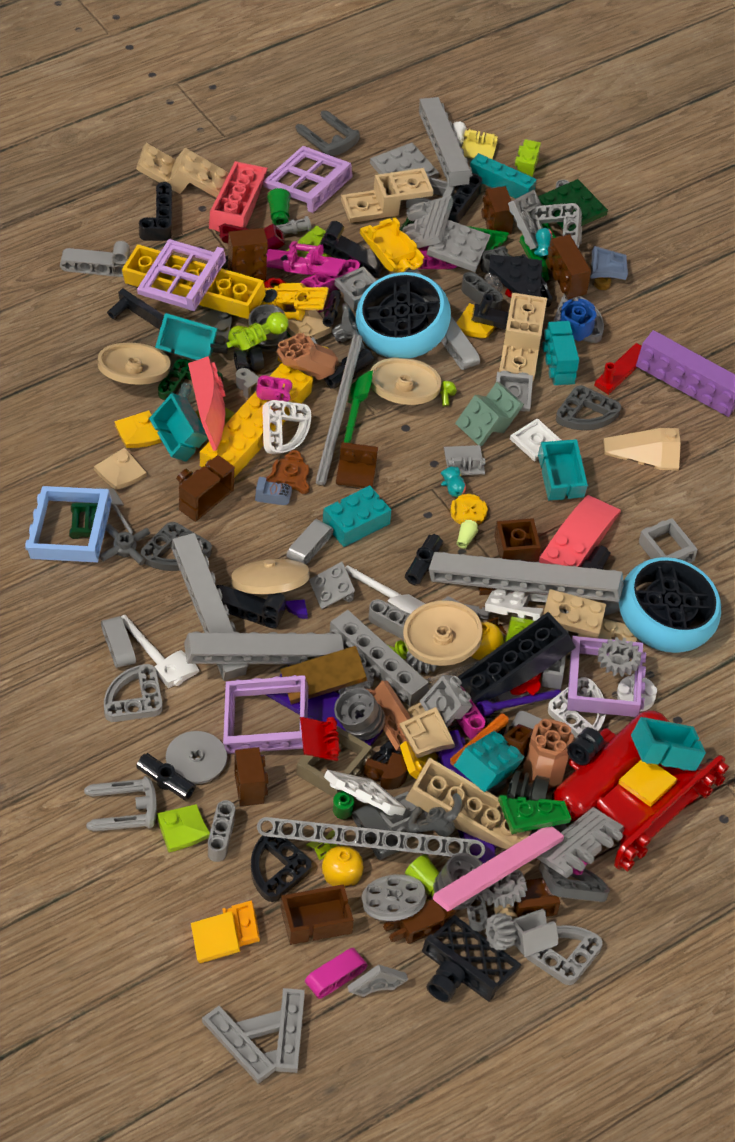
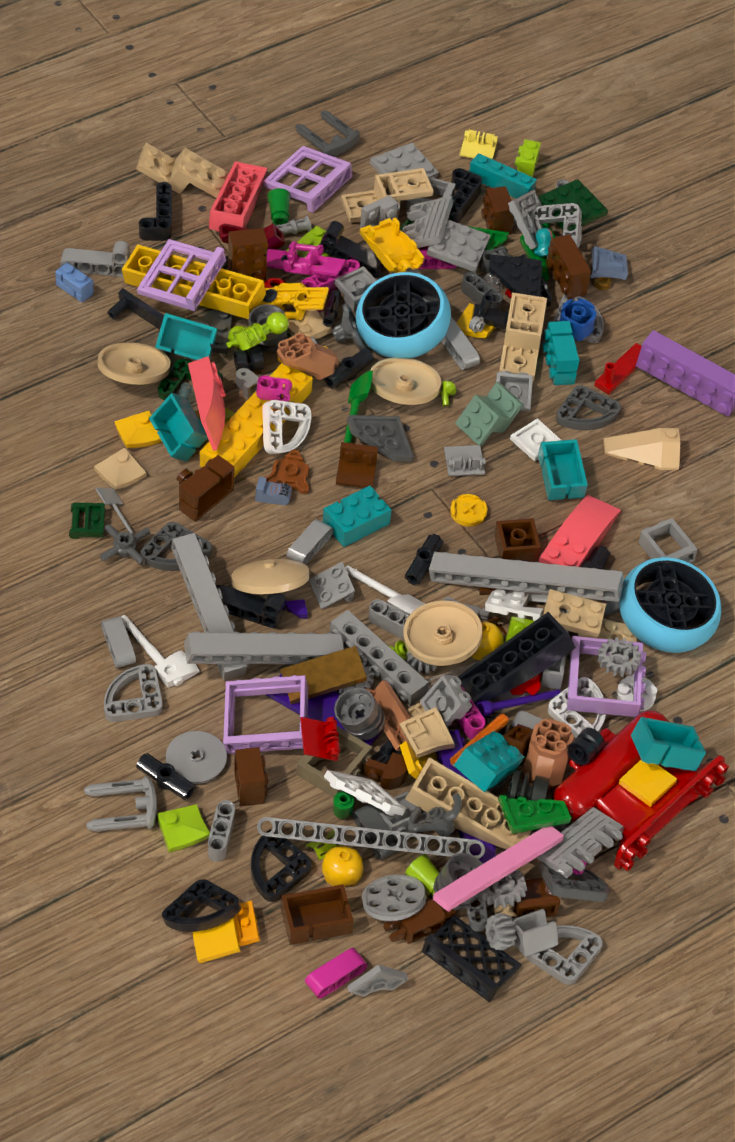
(69, 552): light blue window -> none
(74, 282): none -> medium blue brick
(201, 892): none -> black beam
(237, 1036): light grey plate -> none
(338, 410): light grey axle -> none
(379, 211): none -> light grey plate
(384, 433): none -> dark grey plate
(444, 141): light grey brick -> none
(446, 981): black wheel -> none
(453, 481): teal animal -> none
(459, 128): white cone -> none
(467, 532): yellowish green cone -> none
(477, 324): none -> light grey plate

